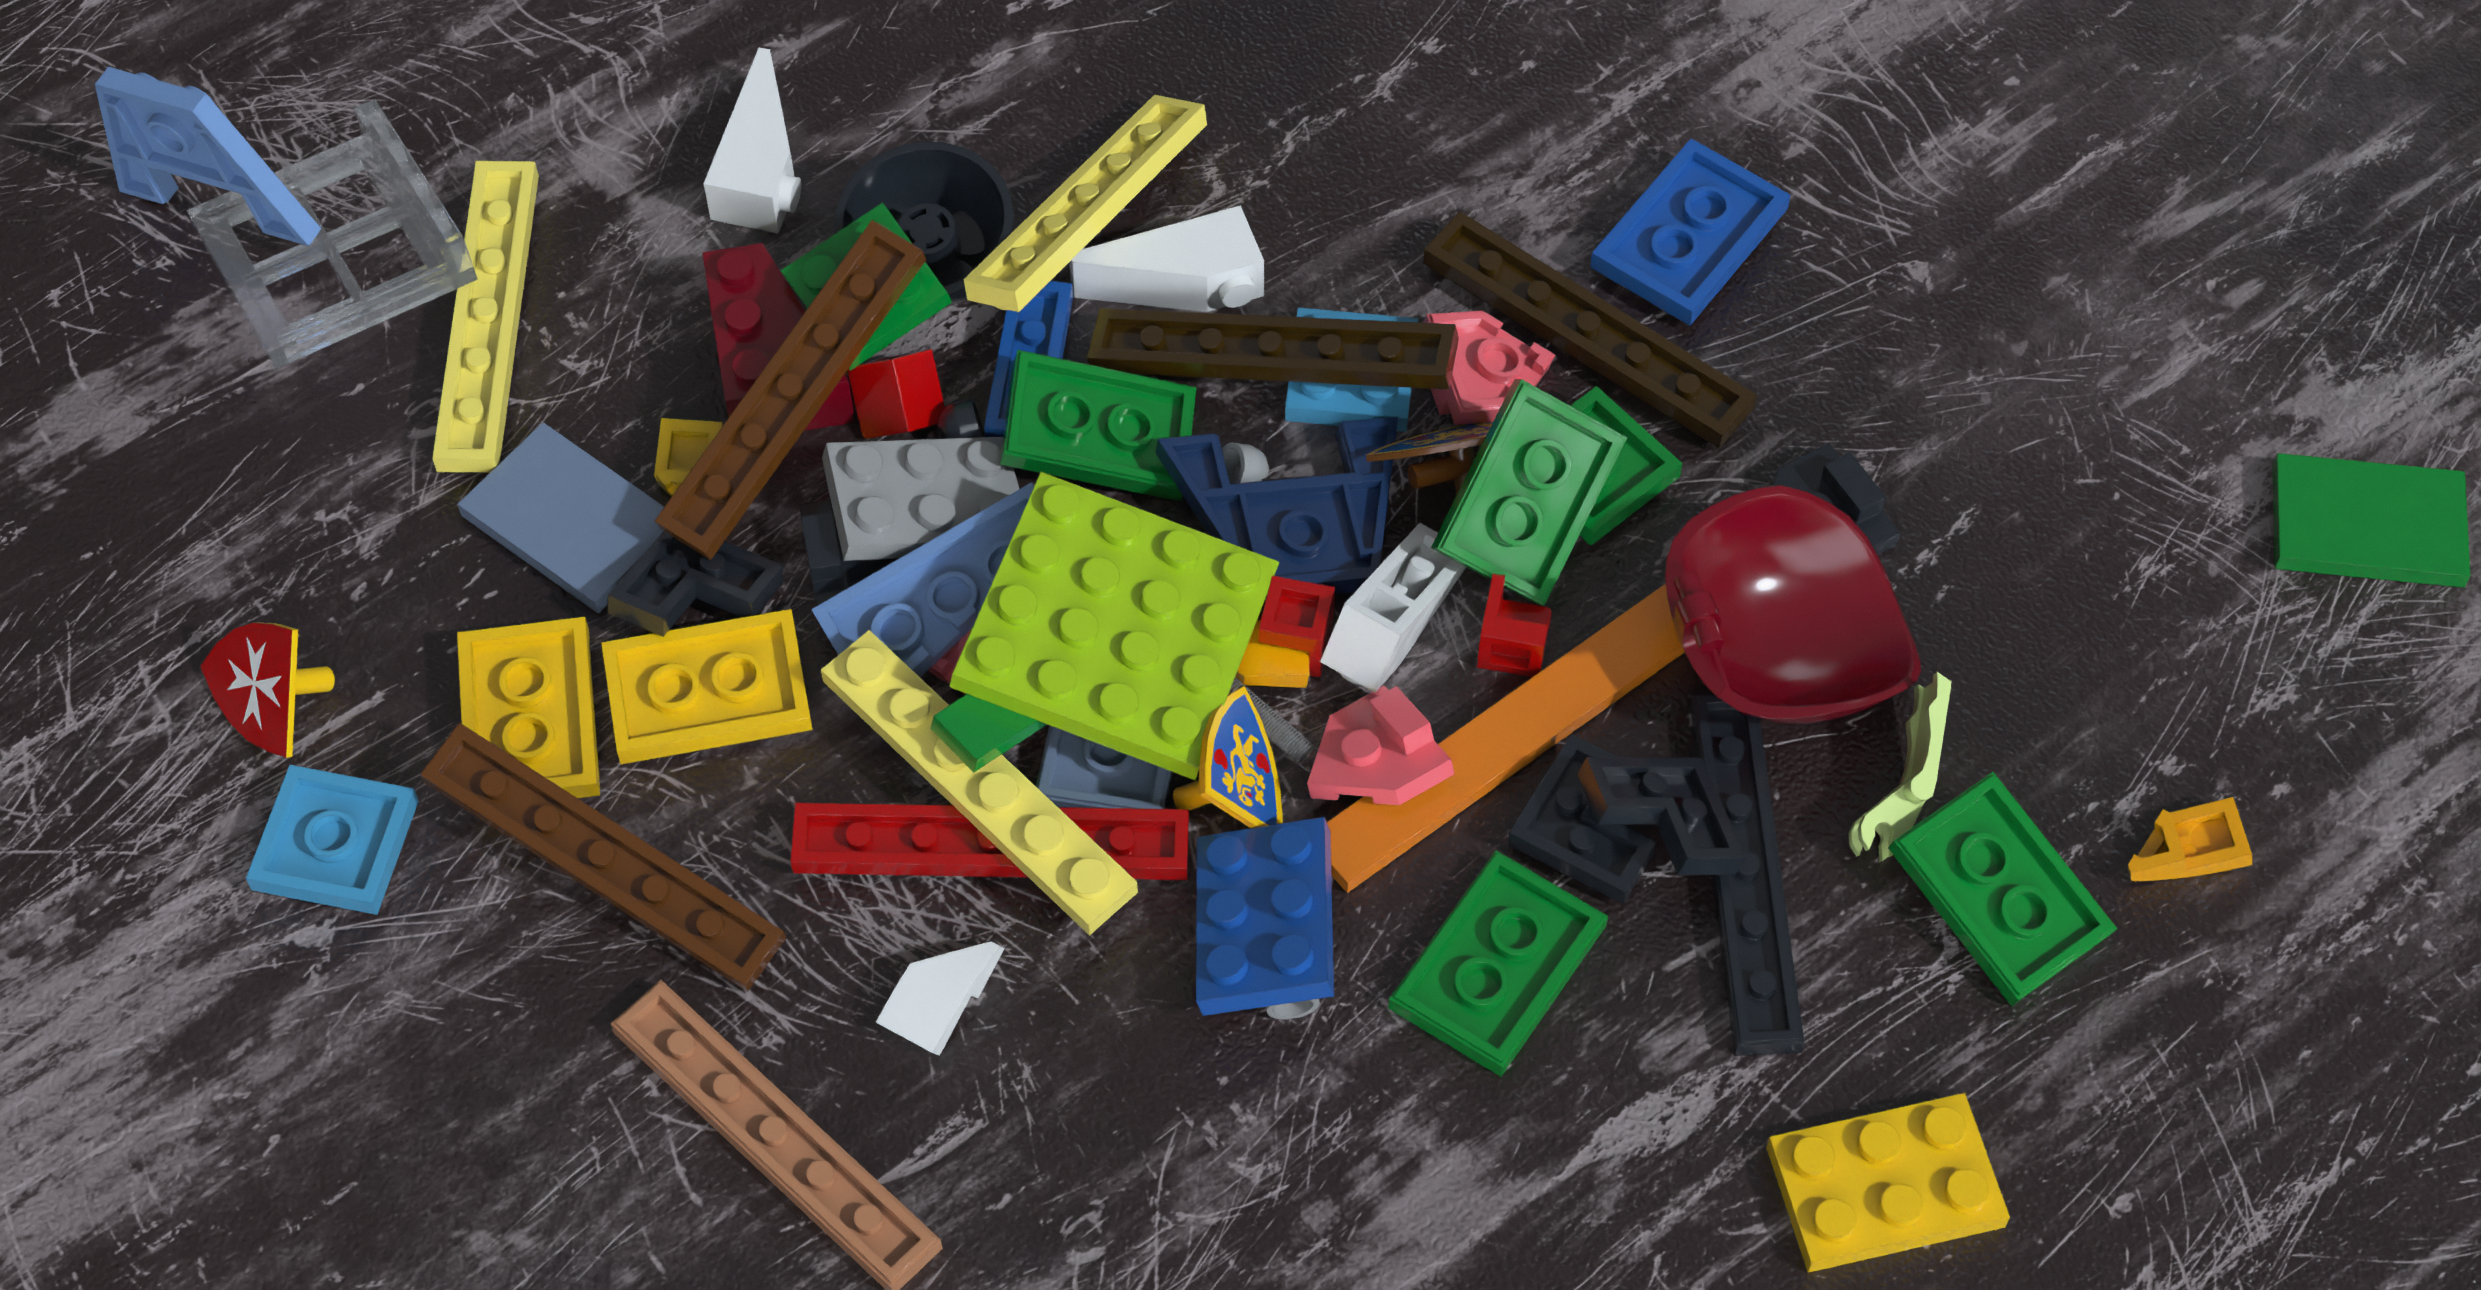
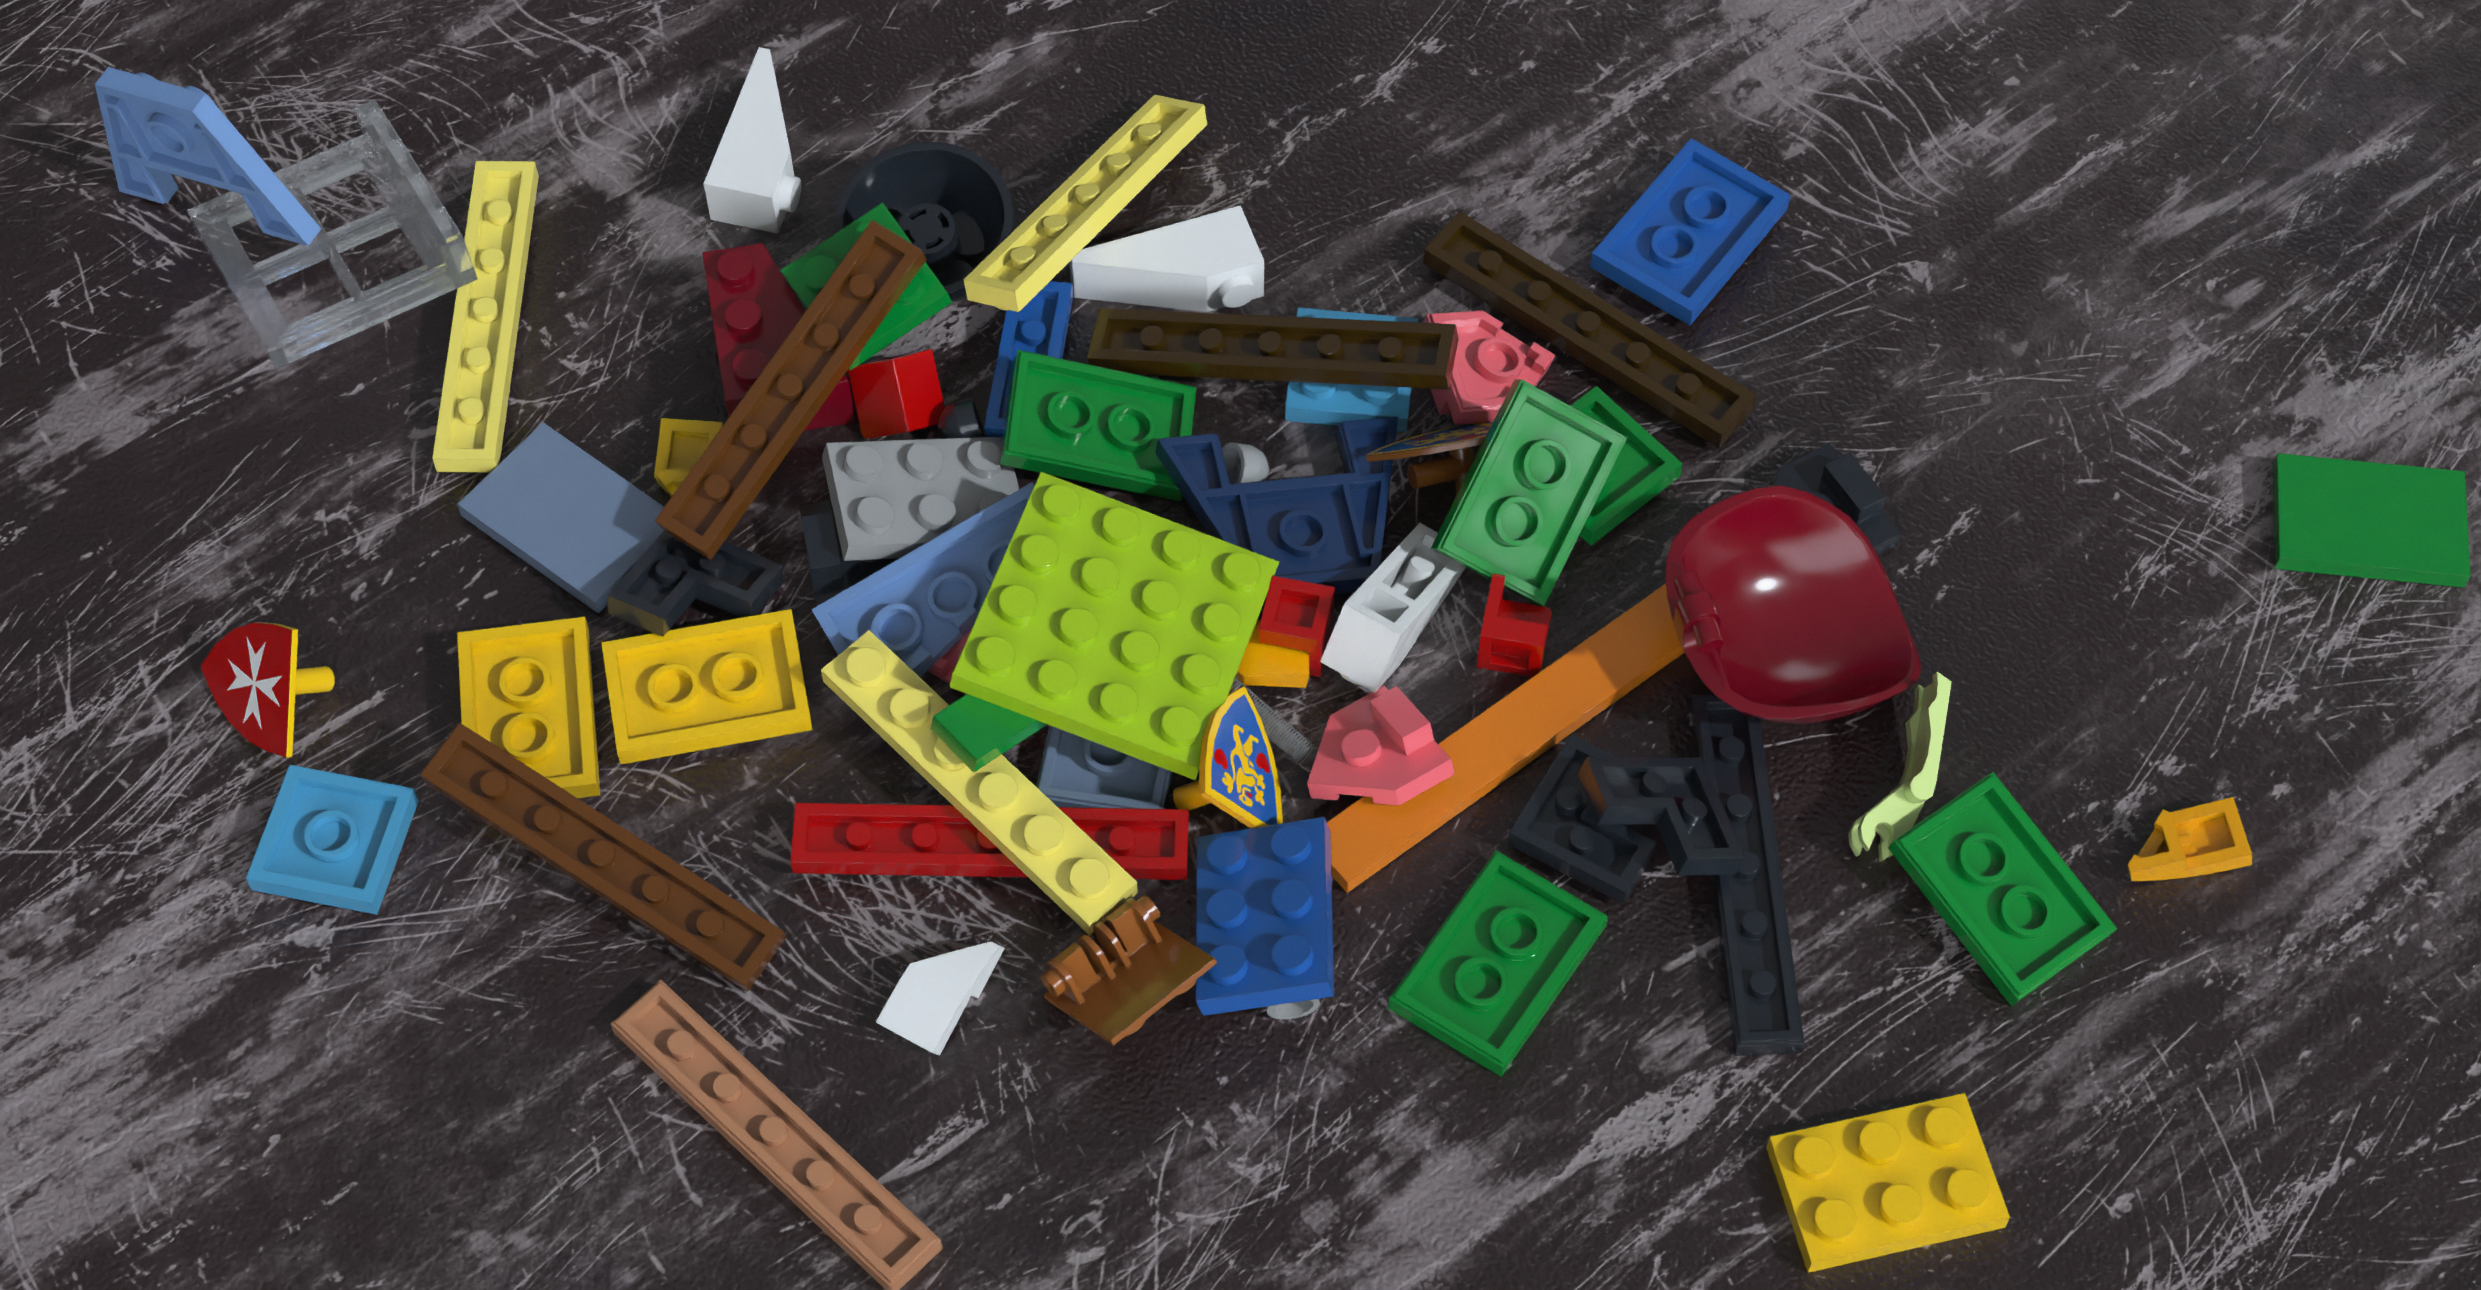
(1127, 979): none -> dark orange hinge

